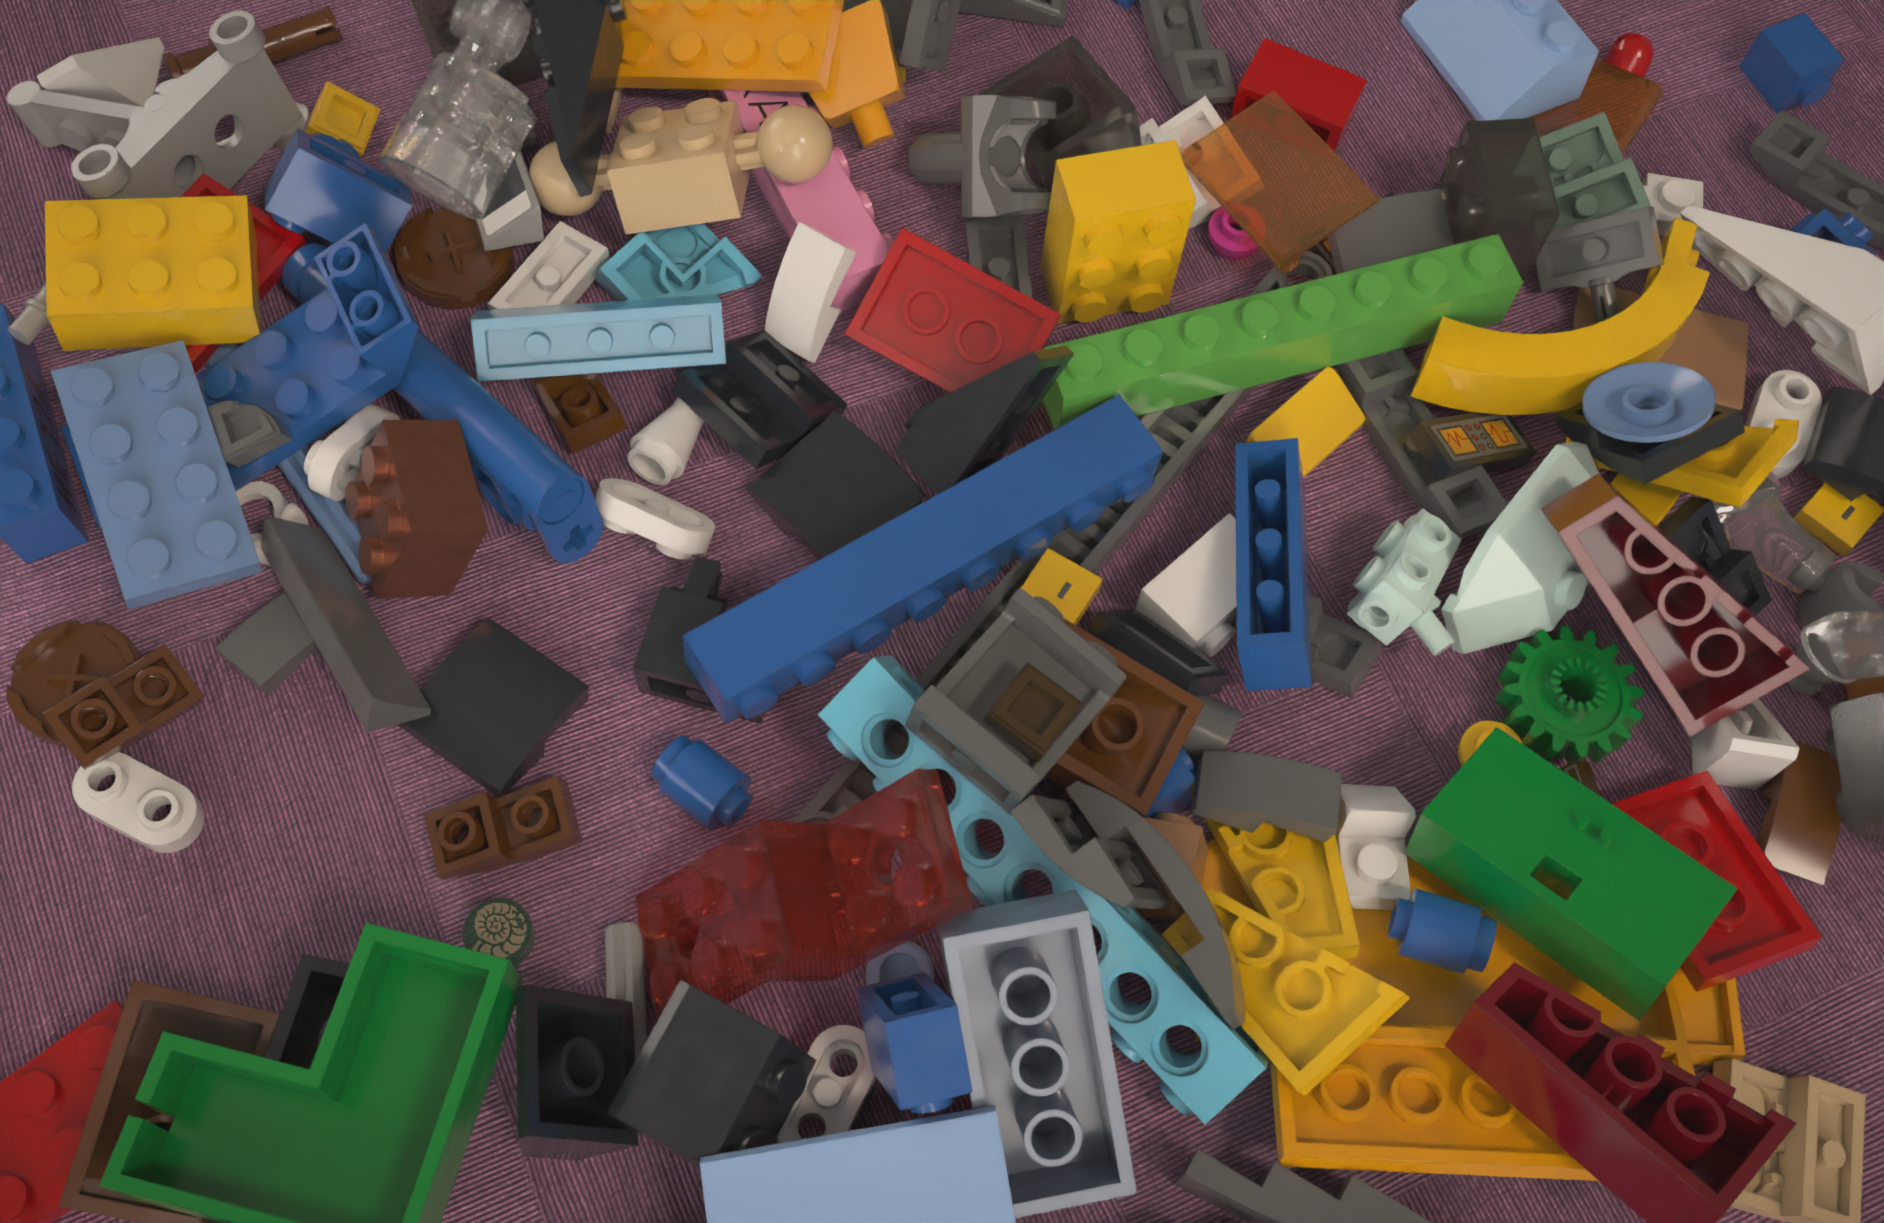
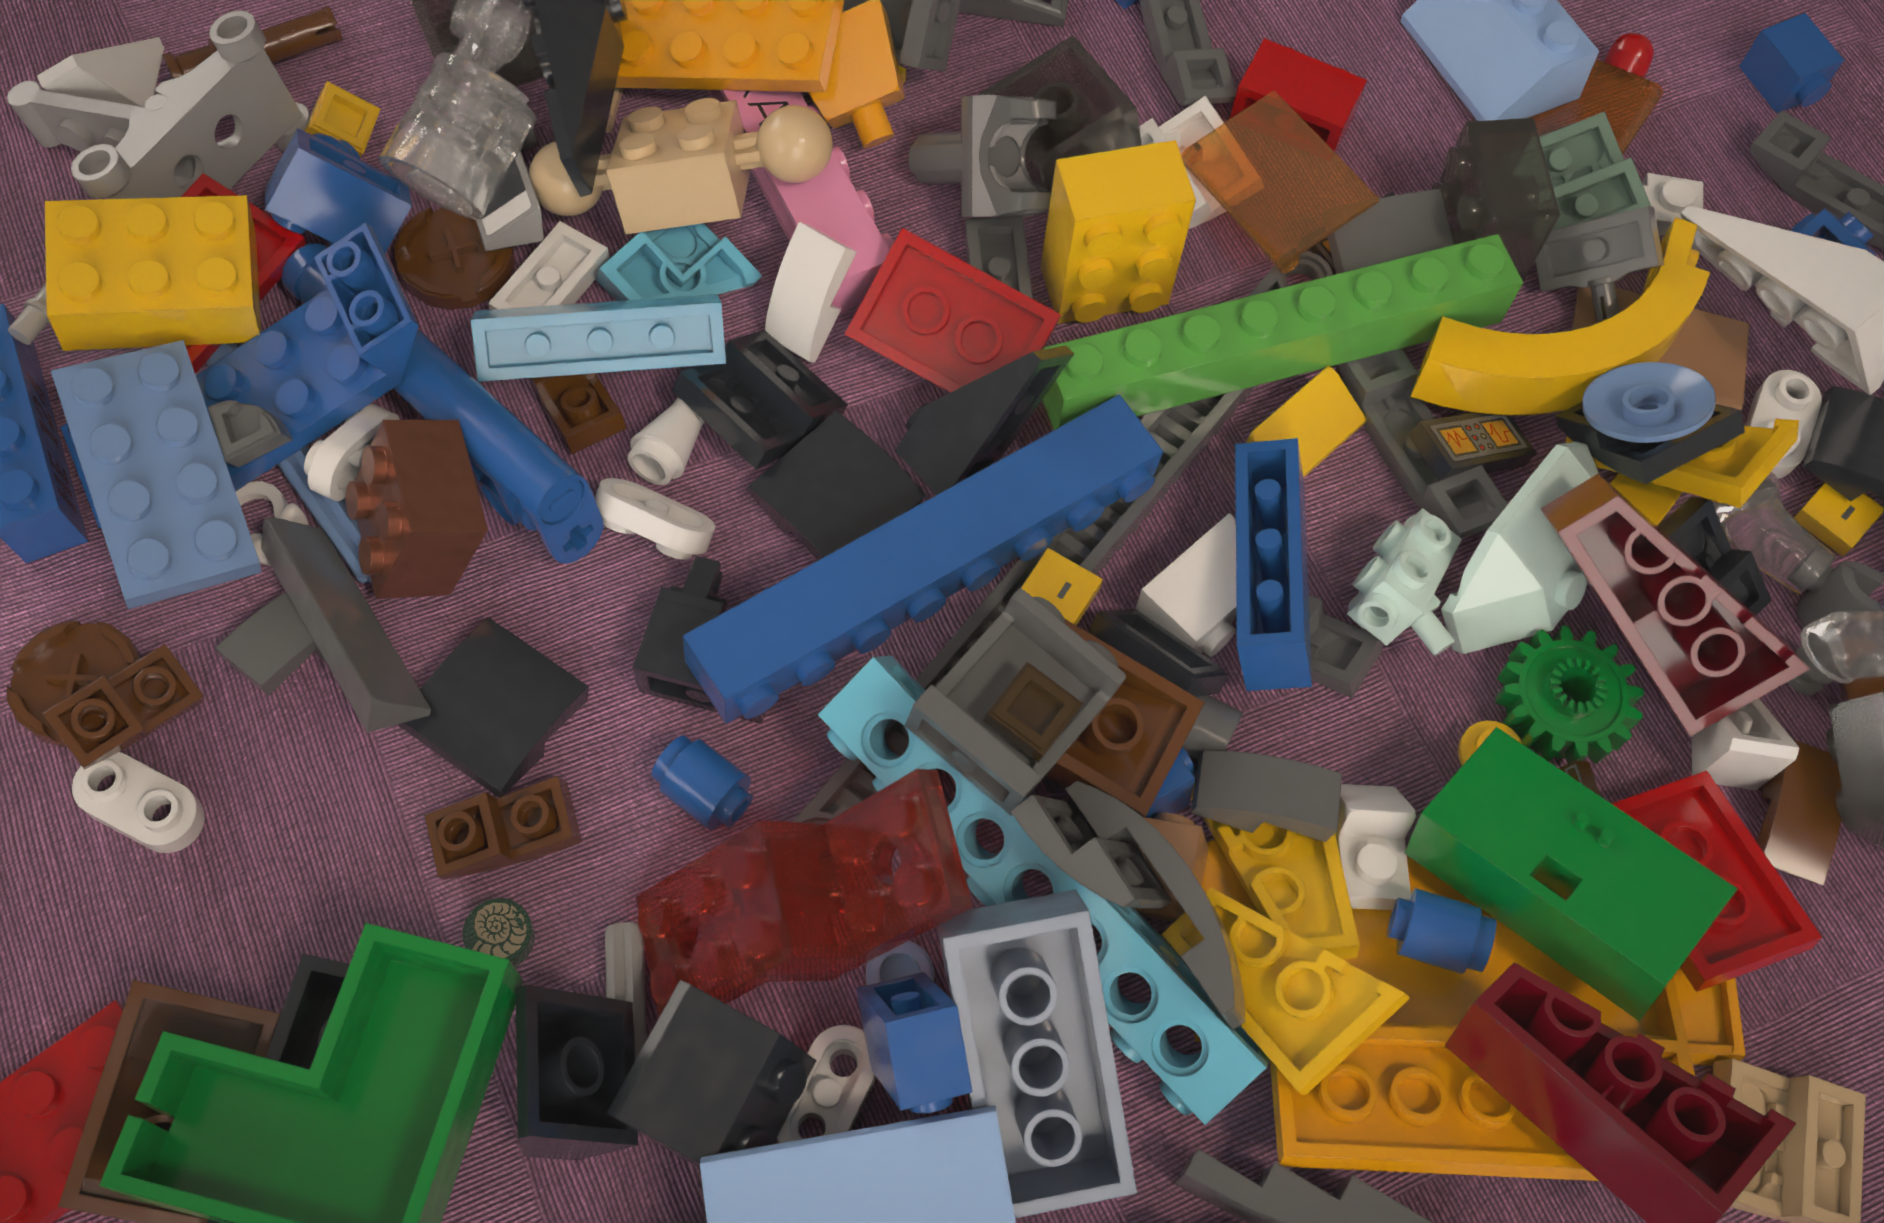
(1227, 241): dark pink plate -> none

